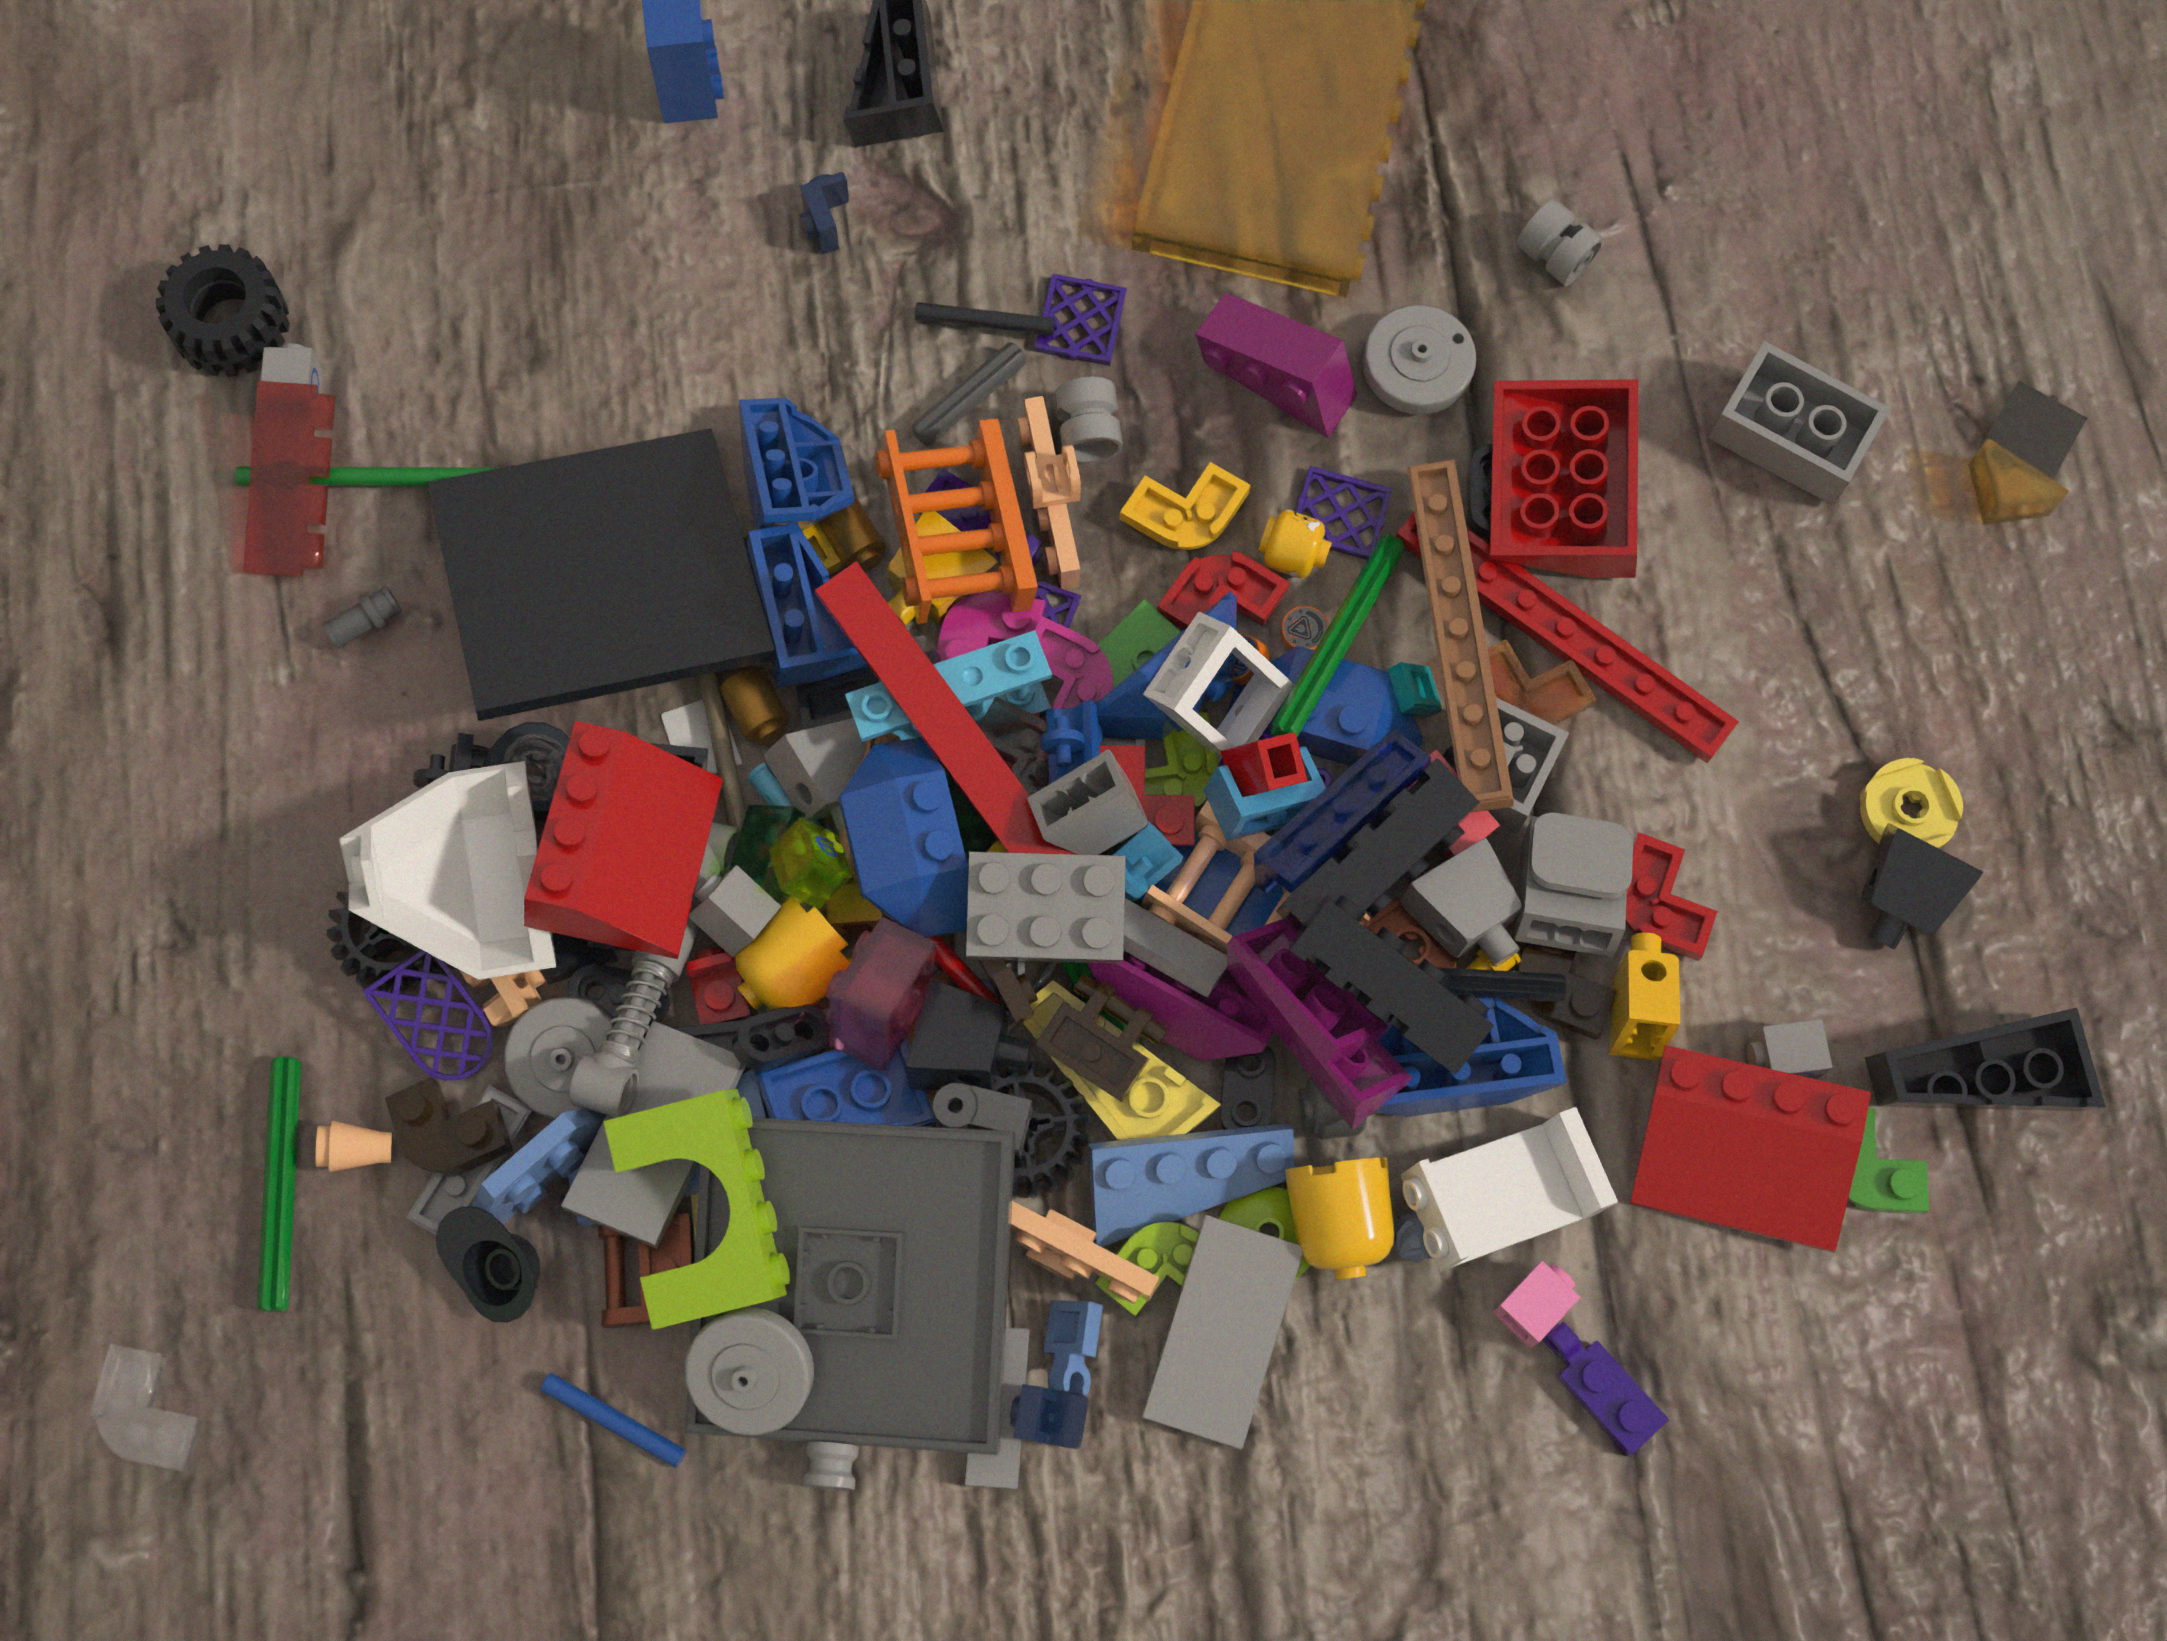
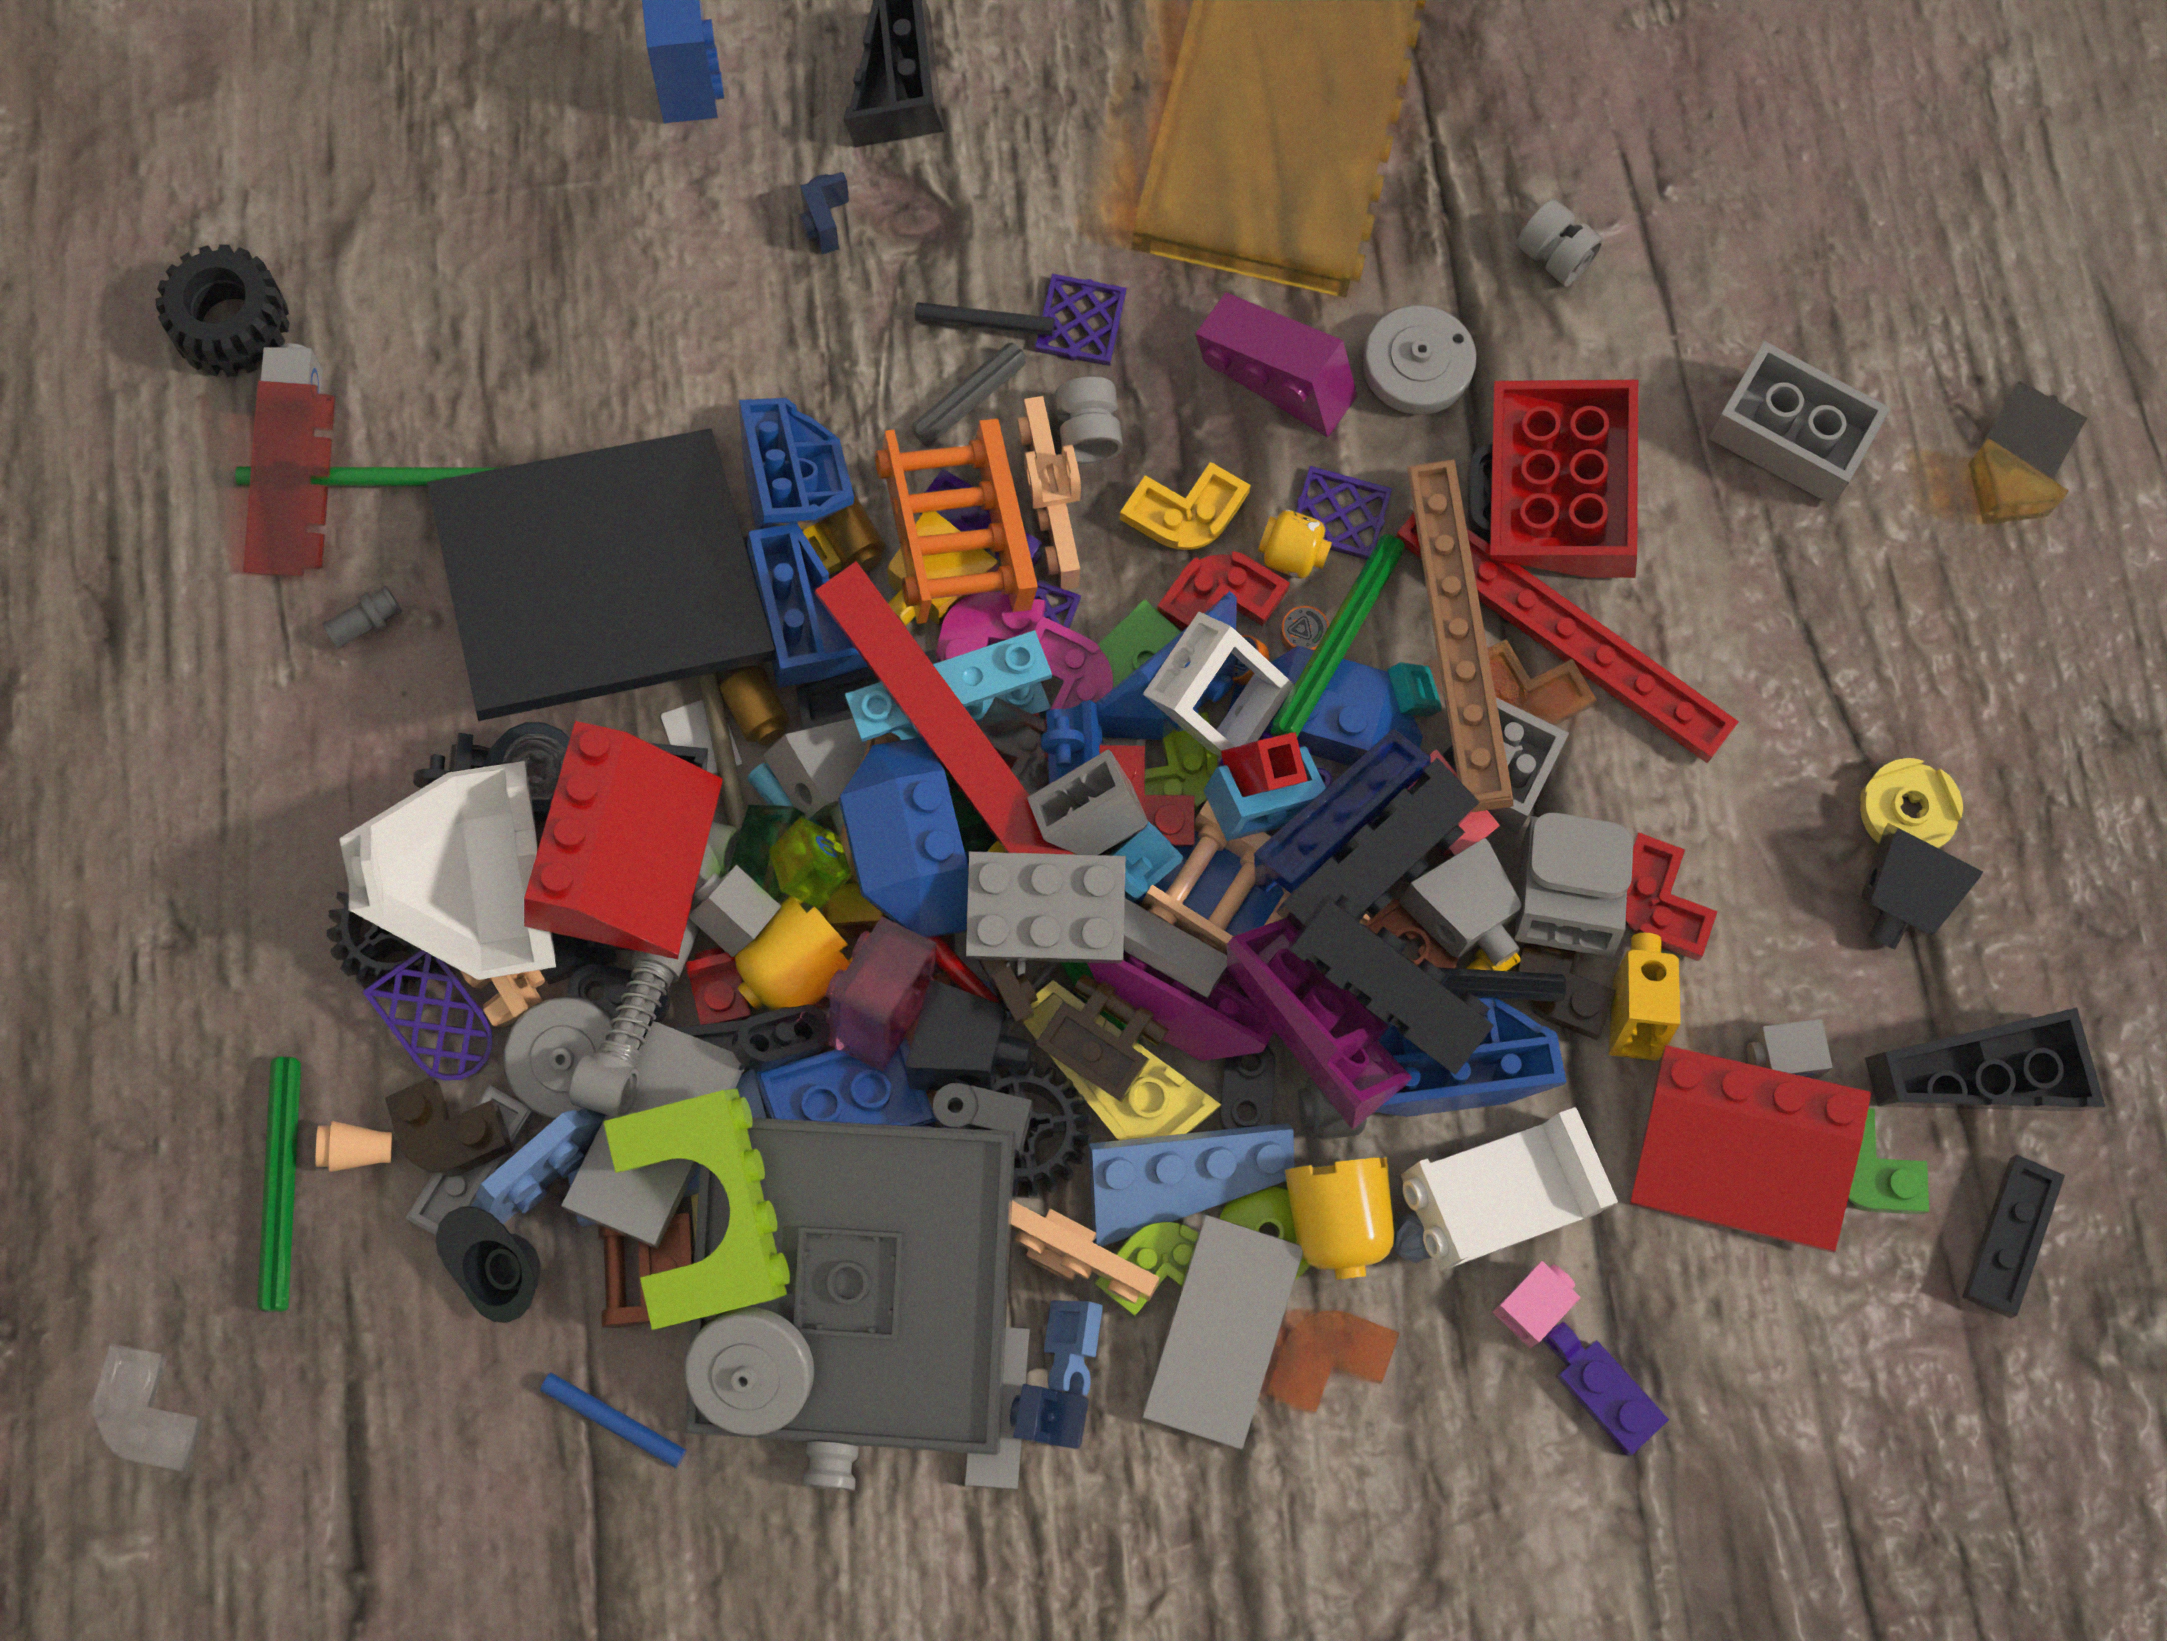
(1325, 1342): none -> clear orange plate
(2013, 1236): none -> black plate

